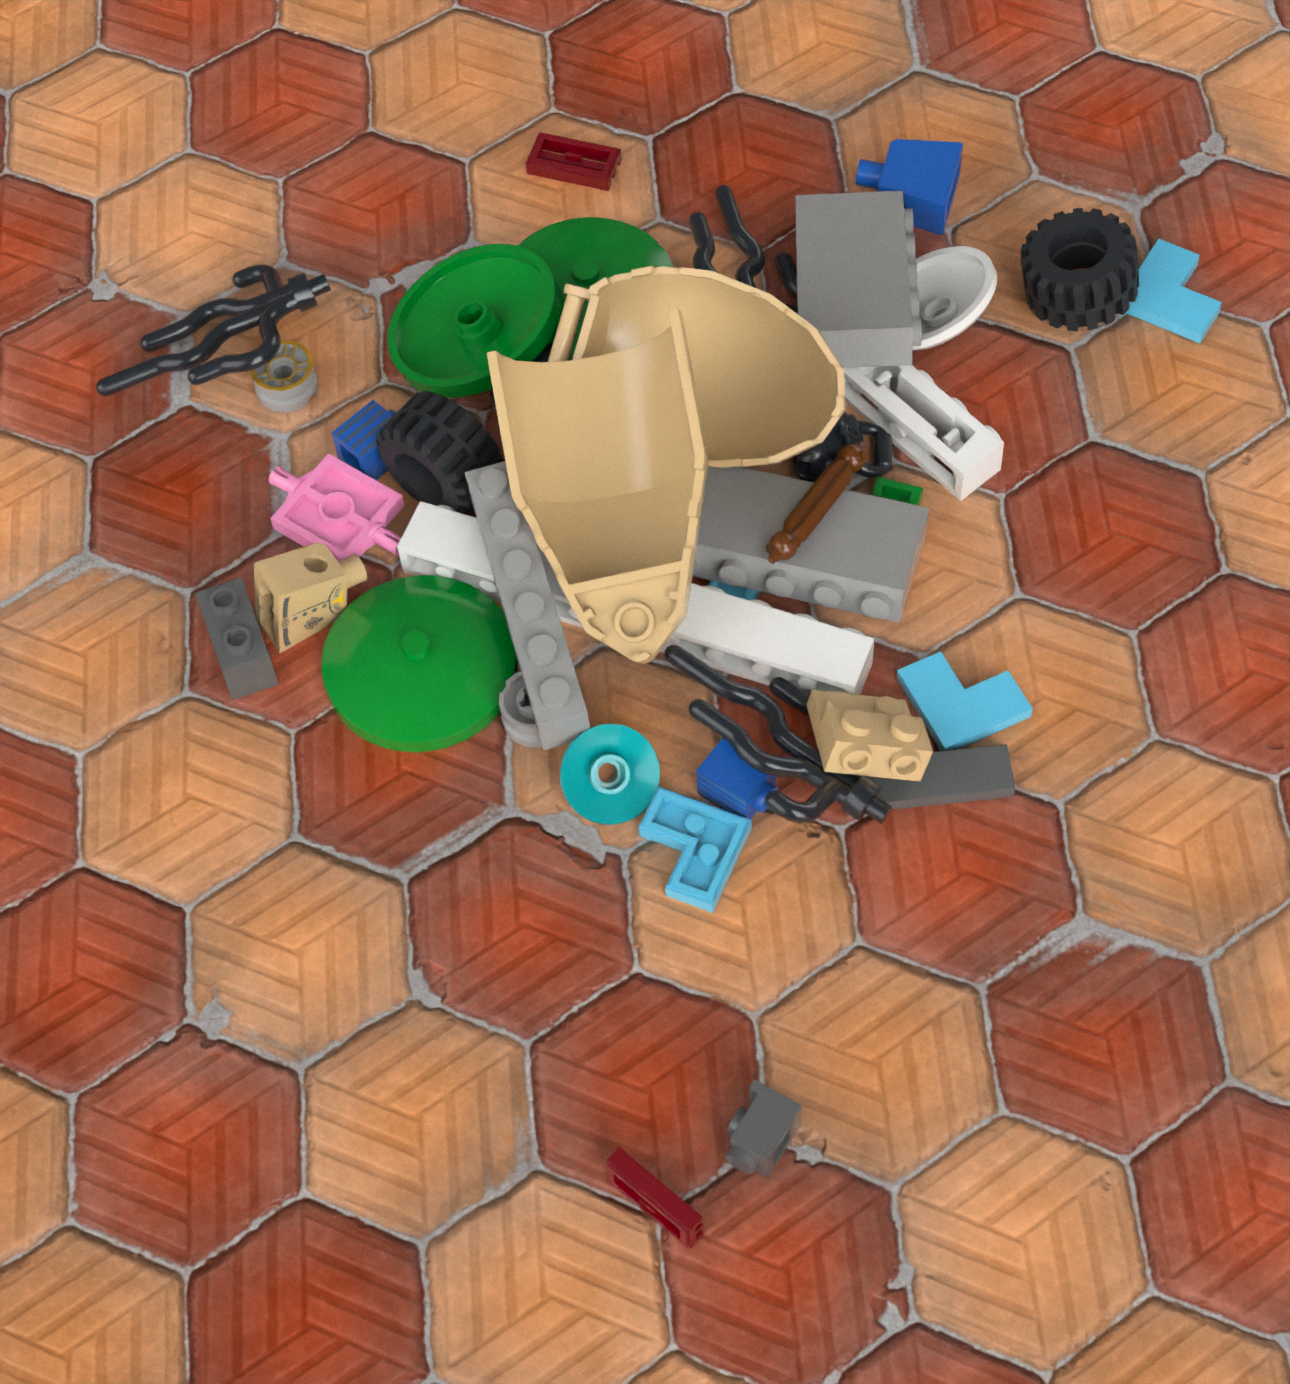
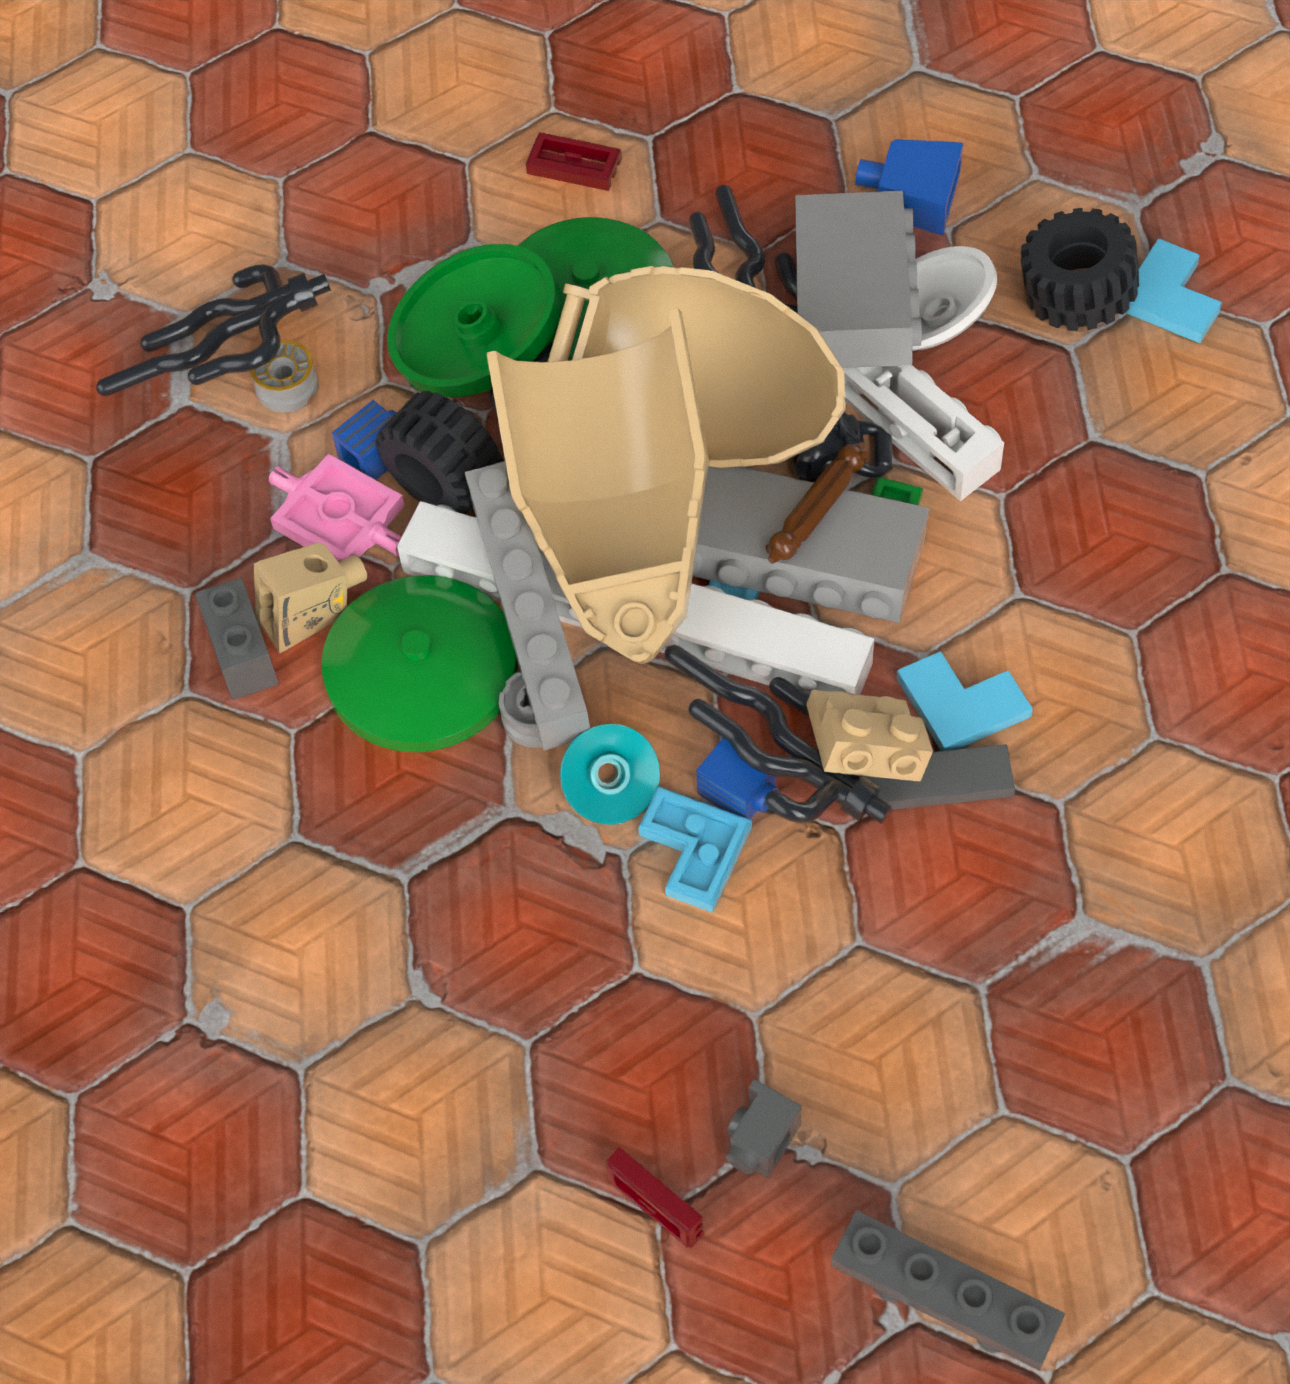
(947, 1290): none -> dark grey plate

